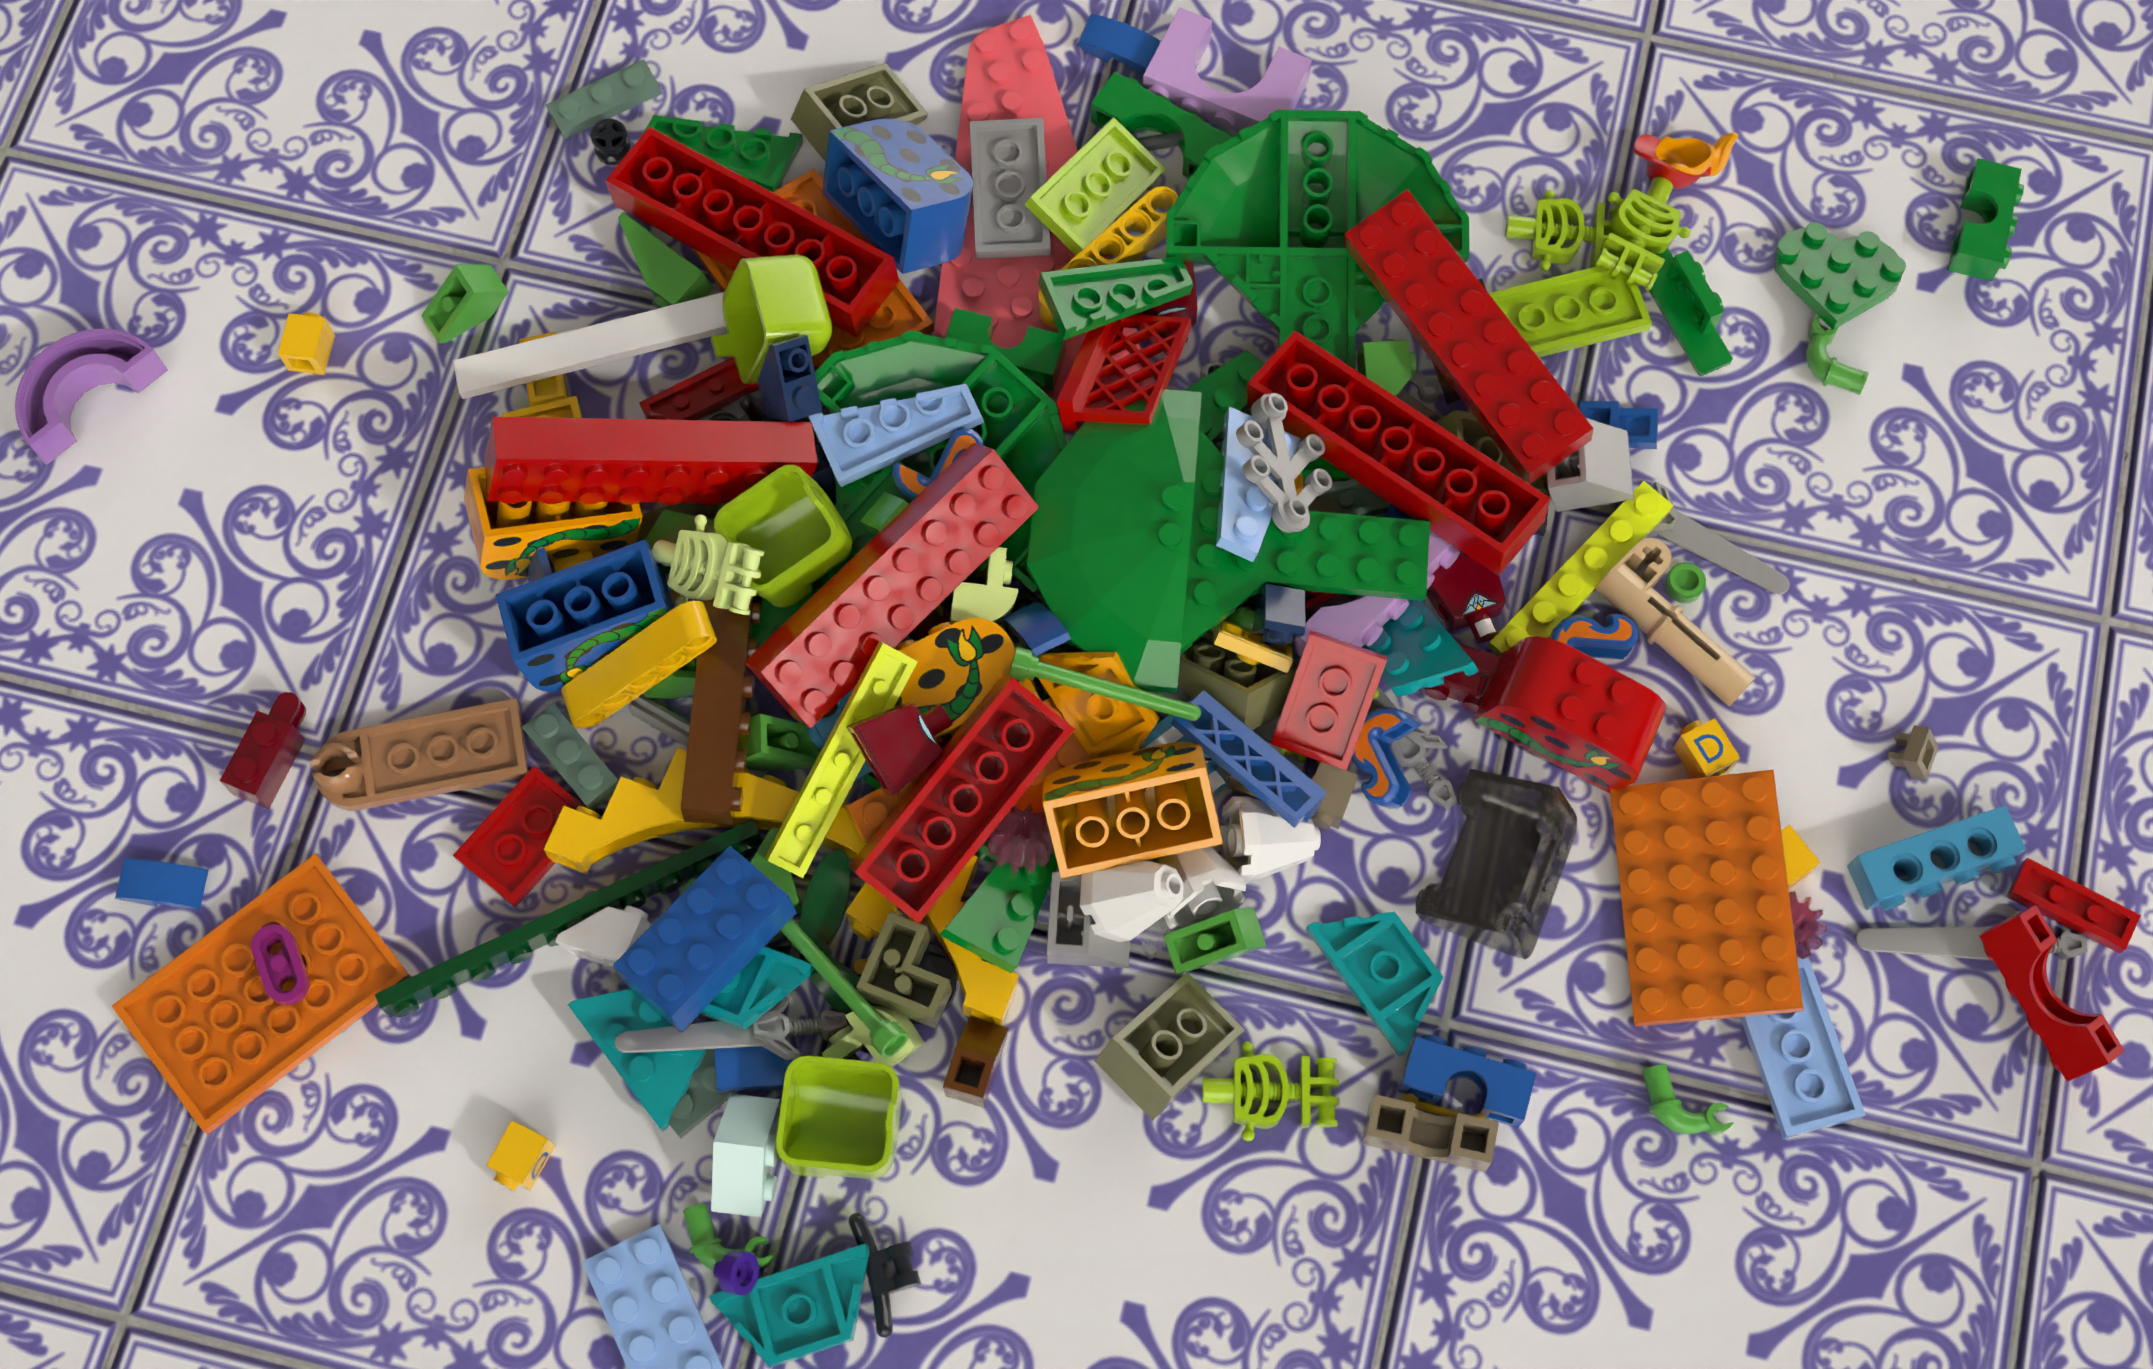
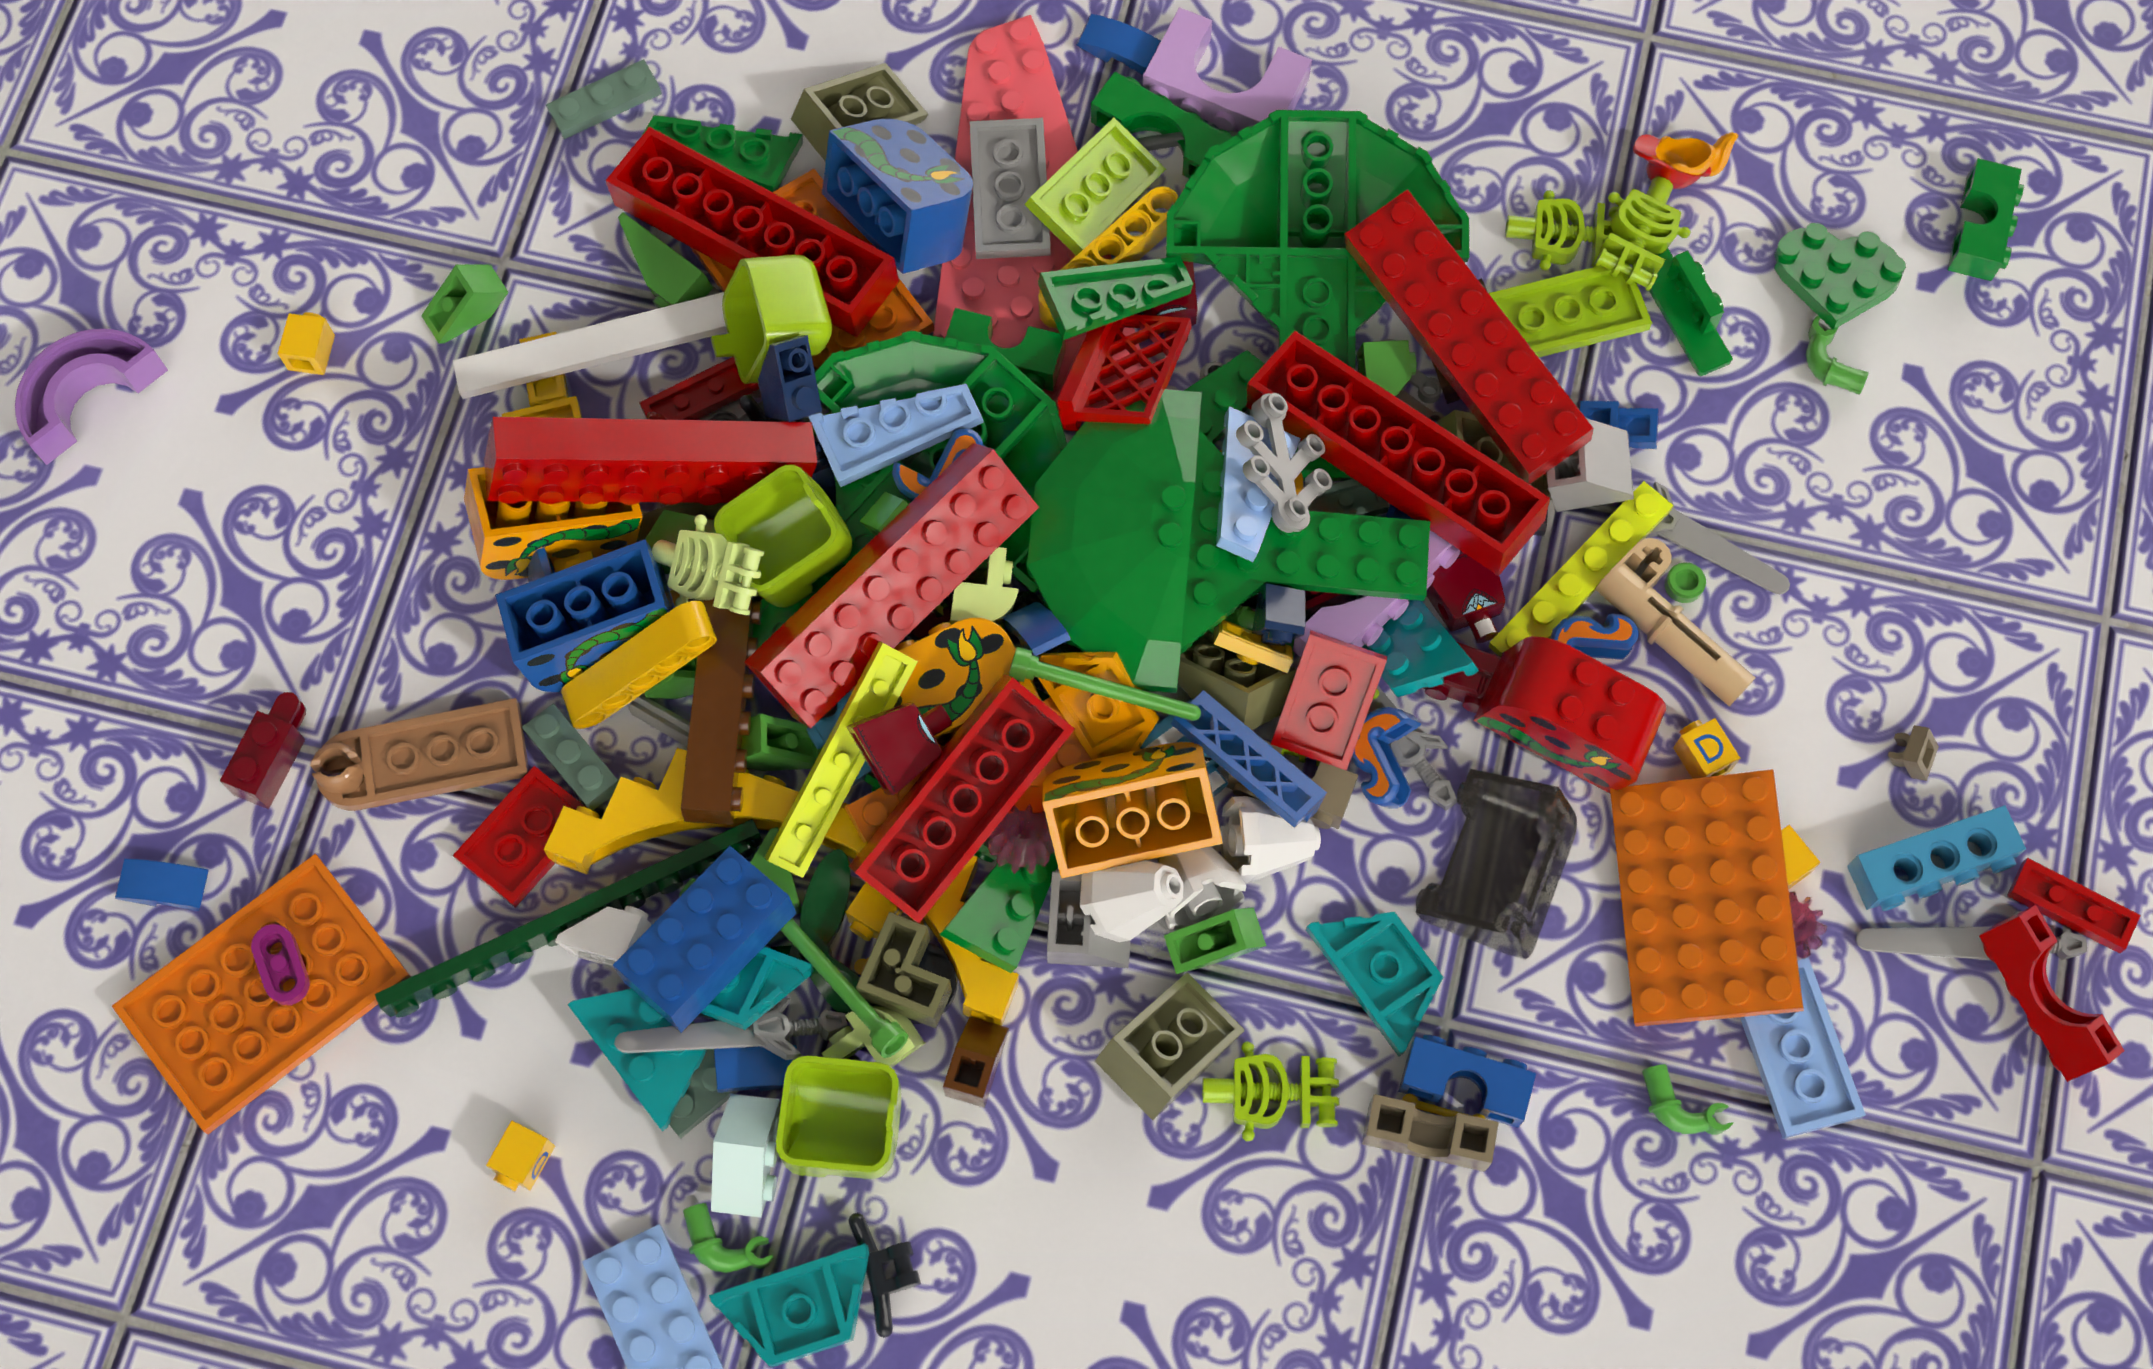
(602, 137): black wheel -> none
(737, 1272): dark purple tile -> none

